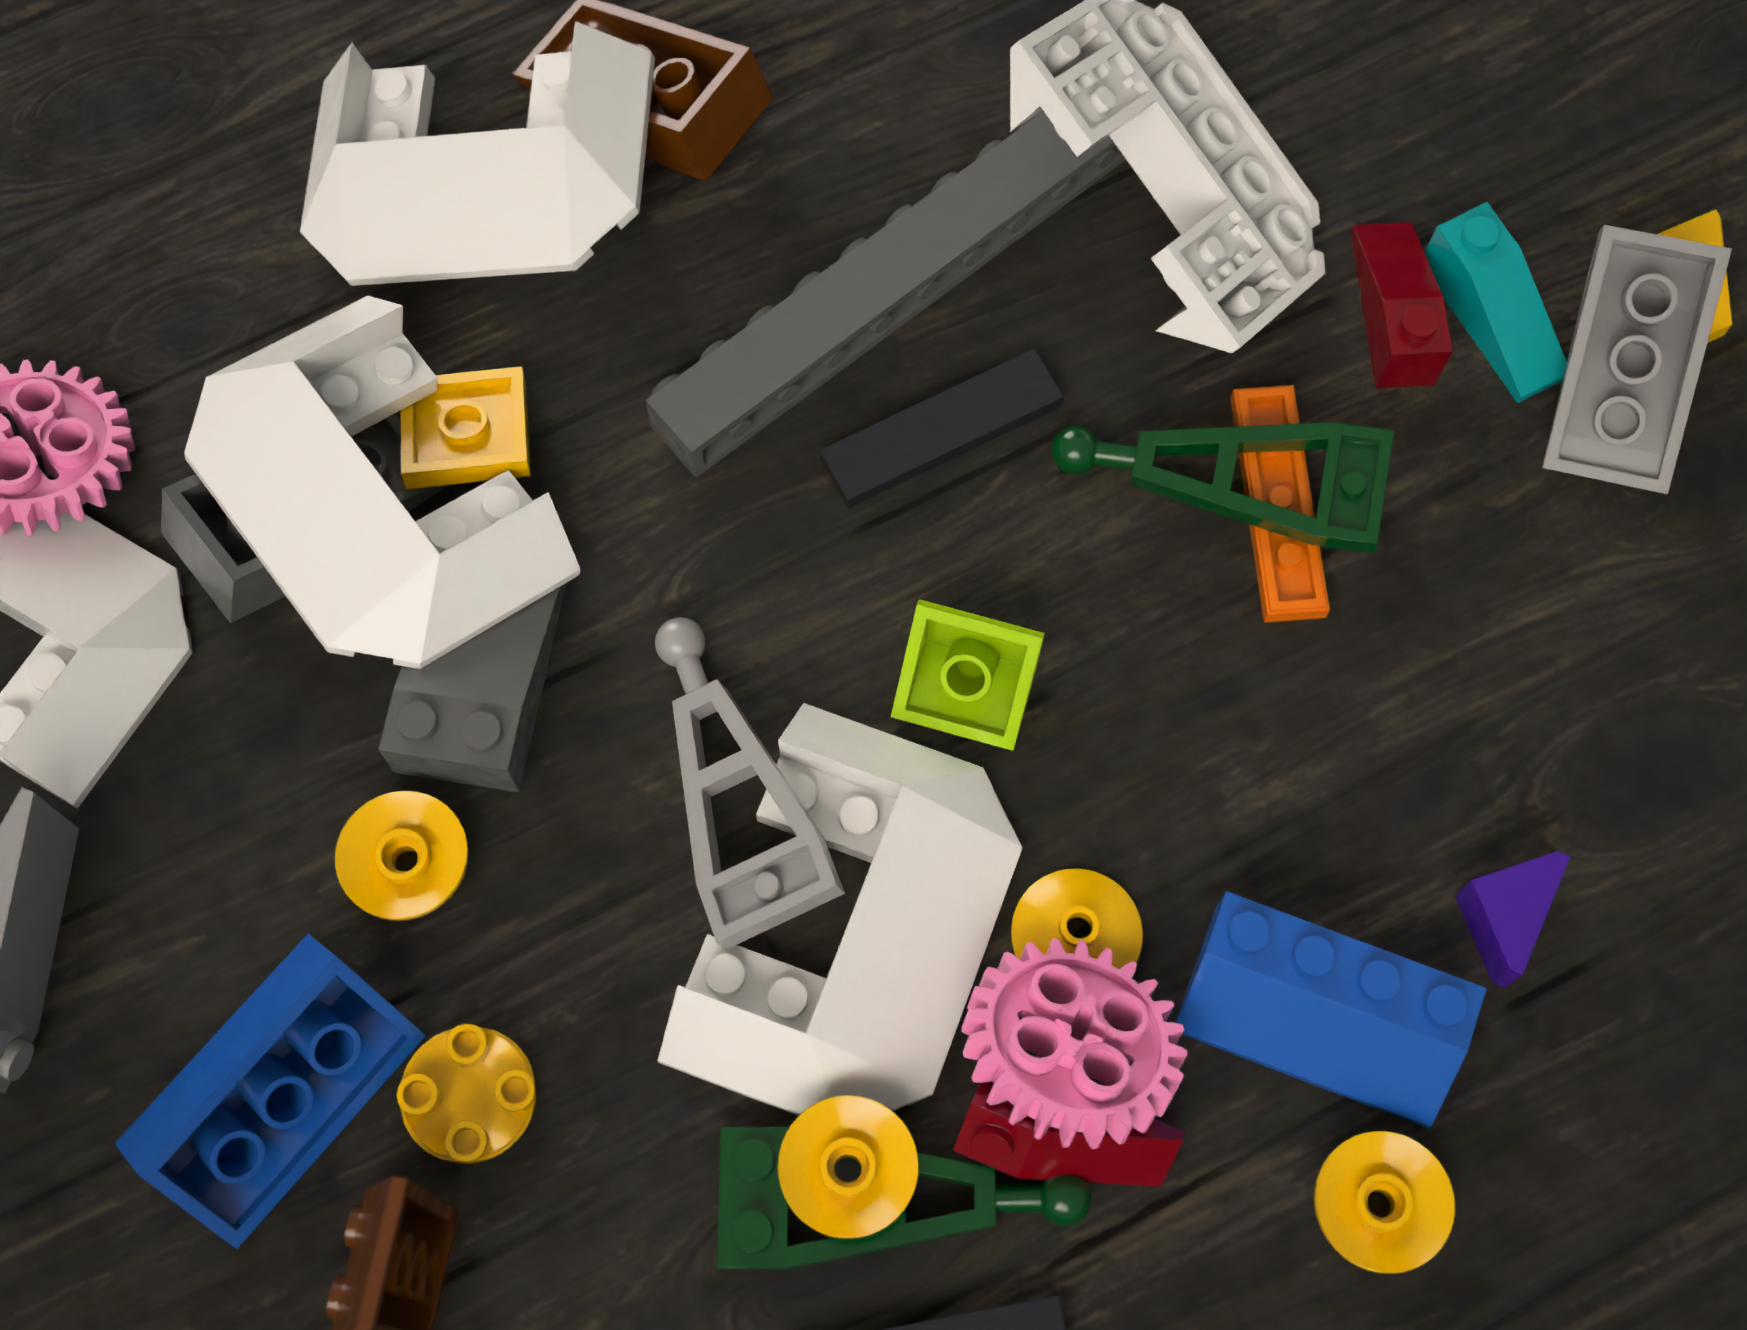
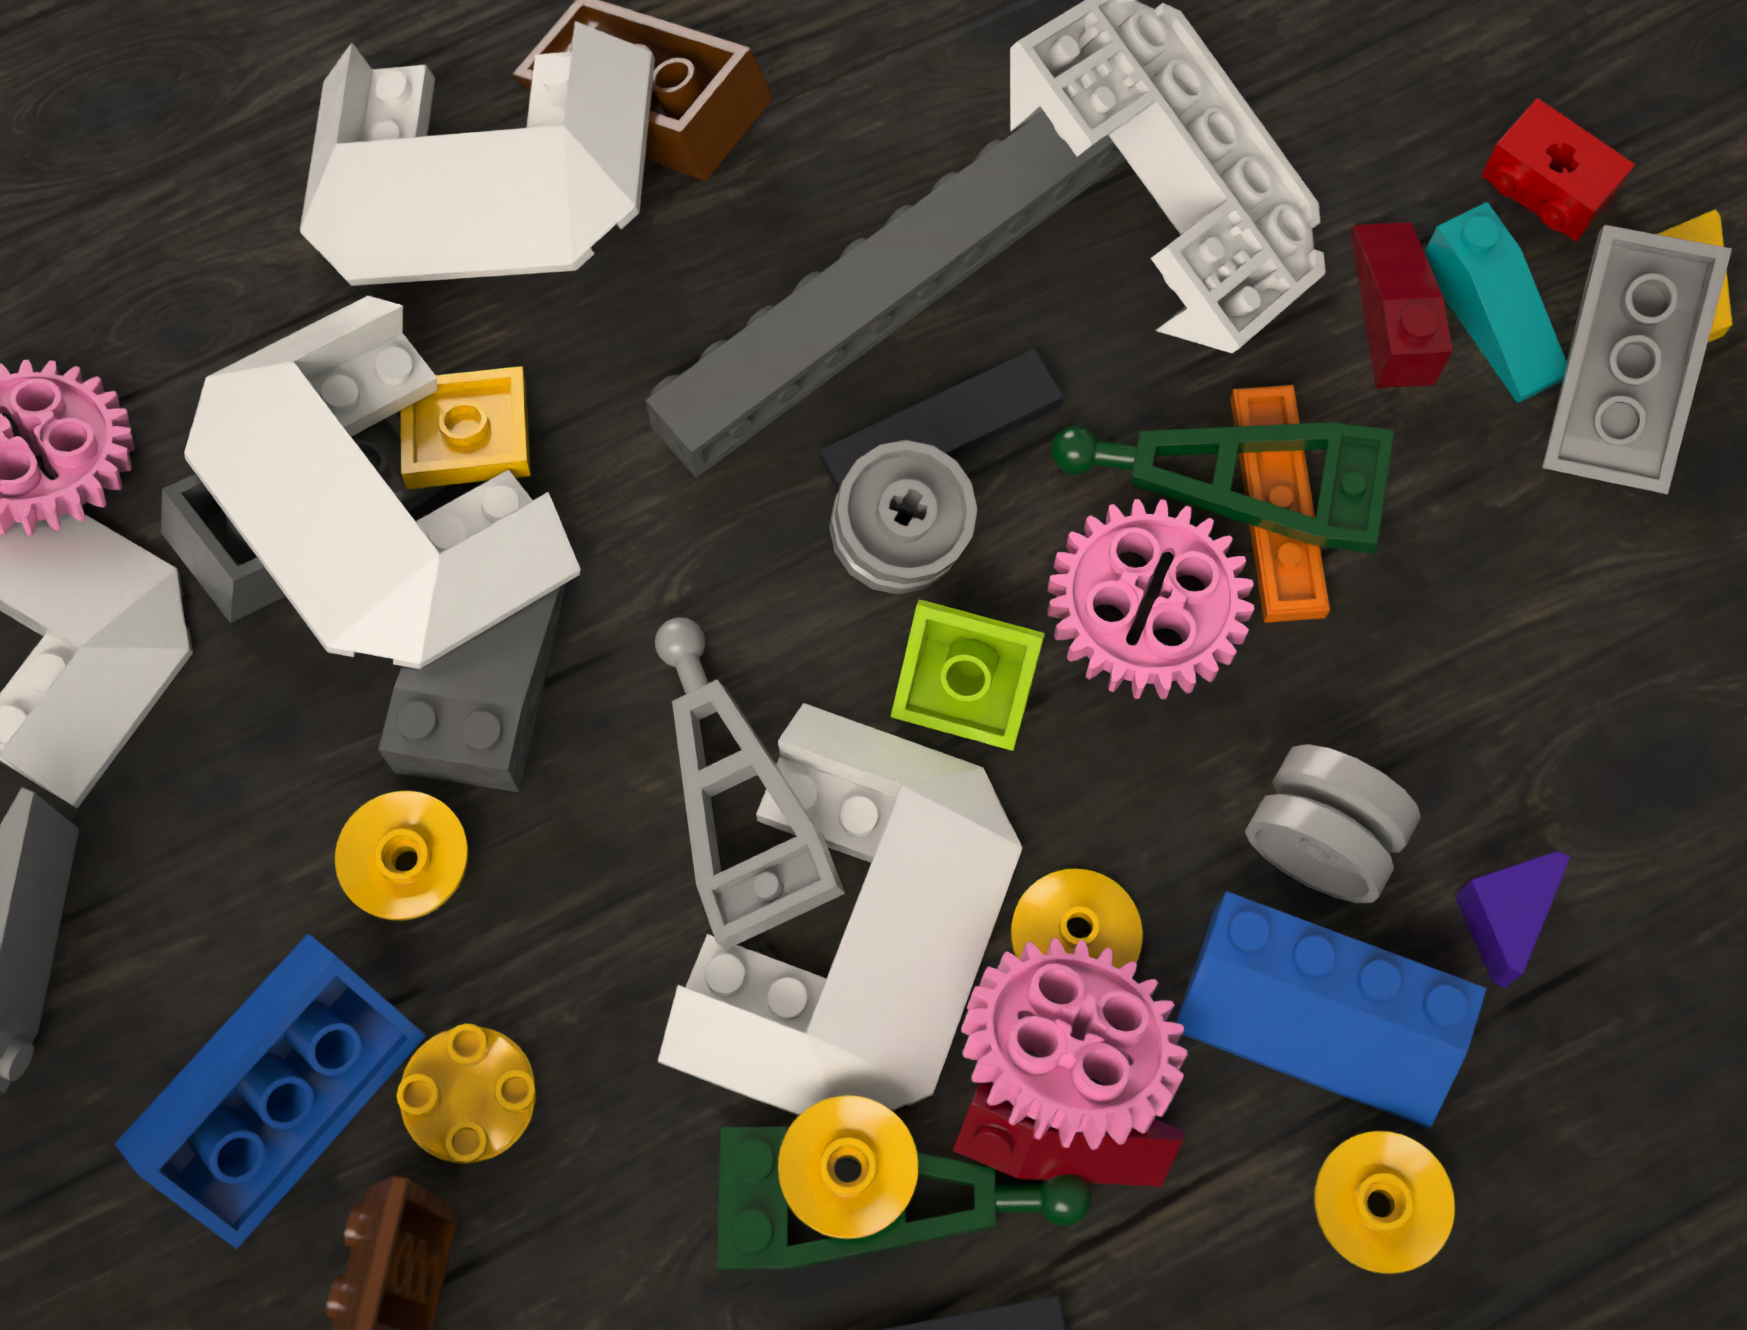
(909, 481): none -> light grey wheel
(1203, 619): none -> bright pink gear
(1333, 823): none -> light grey wheel
(1556, 170): none -> red brick

